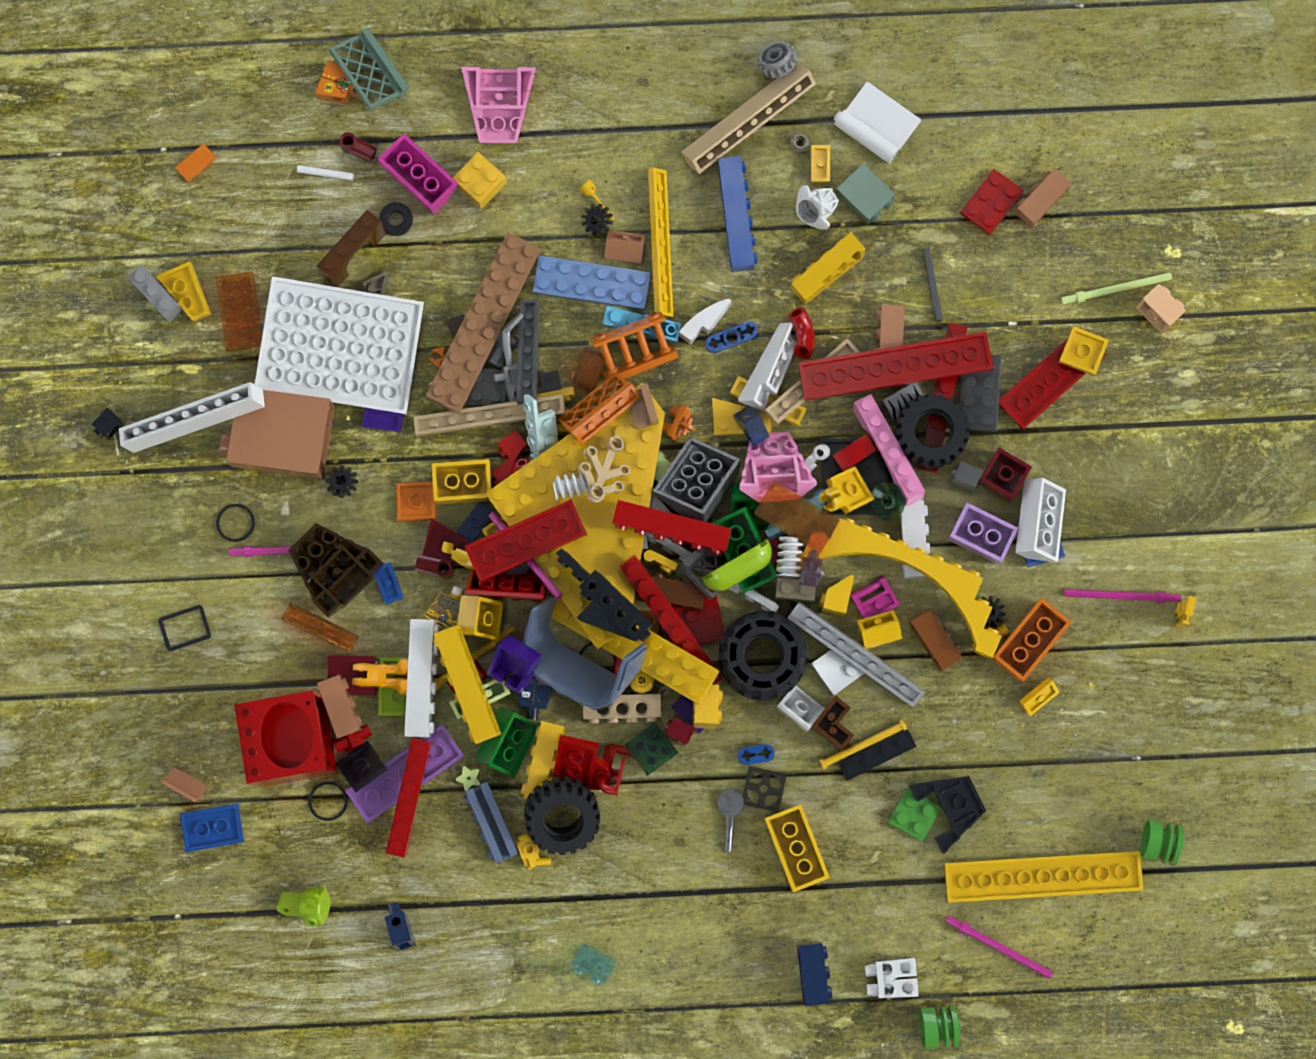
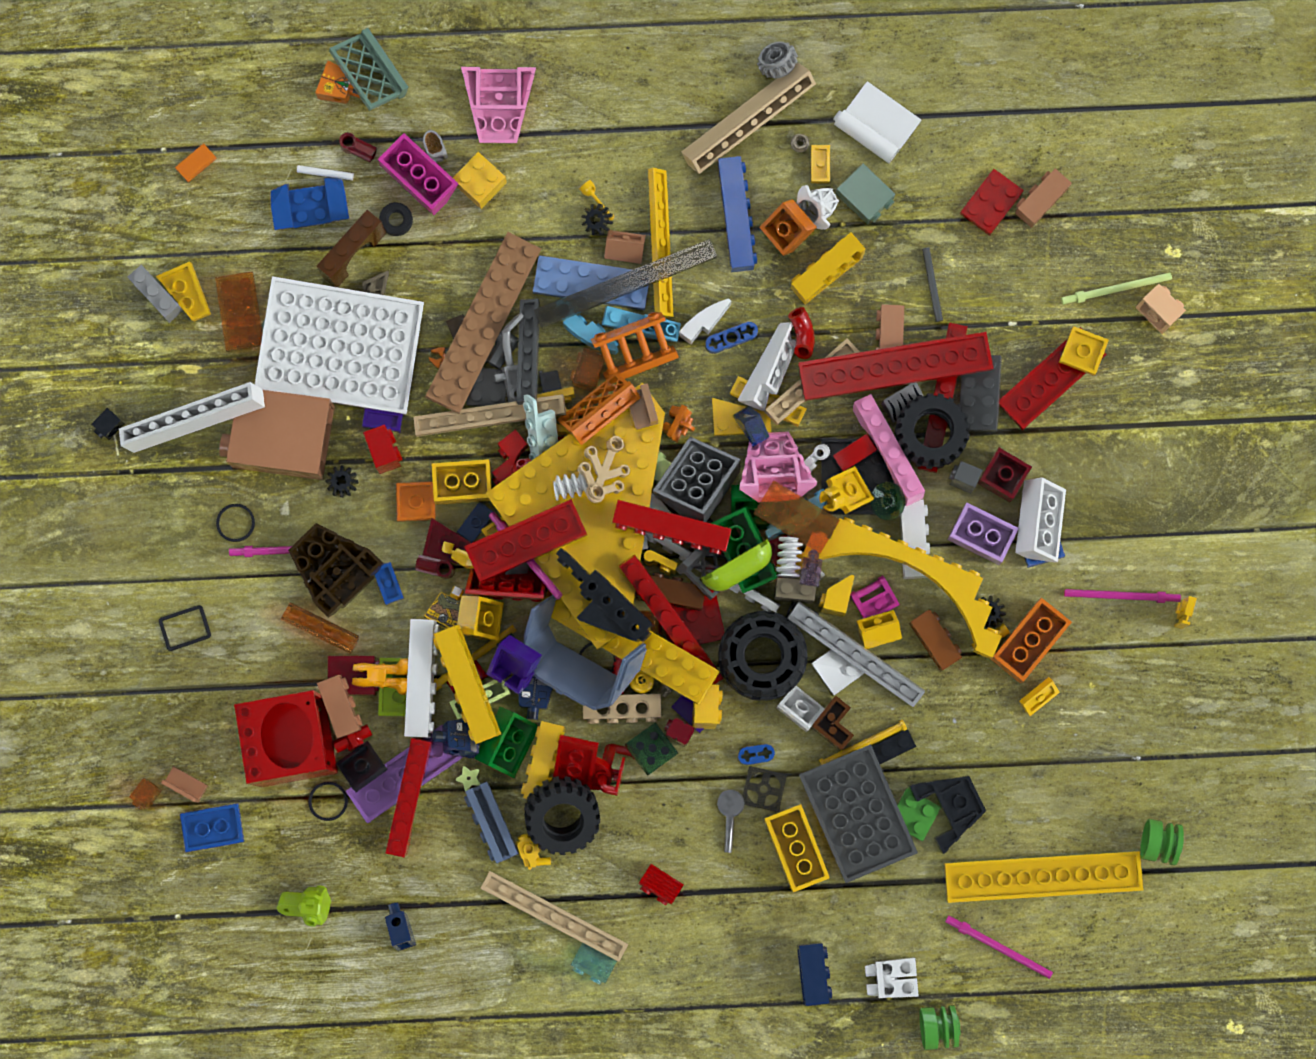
(145, 794): none -> clear orange brick
(309, 205): none -> blue piece
(382, 449): none -> red brick
(434, 146): none -> rock
(456, 739): none -> dark blue torso
(554, 916): none -> tan plate
(576, 326): none -> medium azure slope
(625, 283): none -> clear smoke plate
(660, 884): none -> red brick
(788, 227): none -> orange brick
(858, 813): none -> dark grey plate

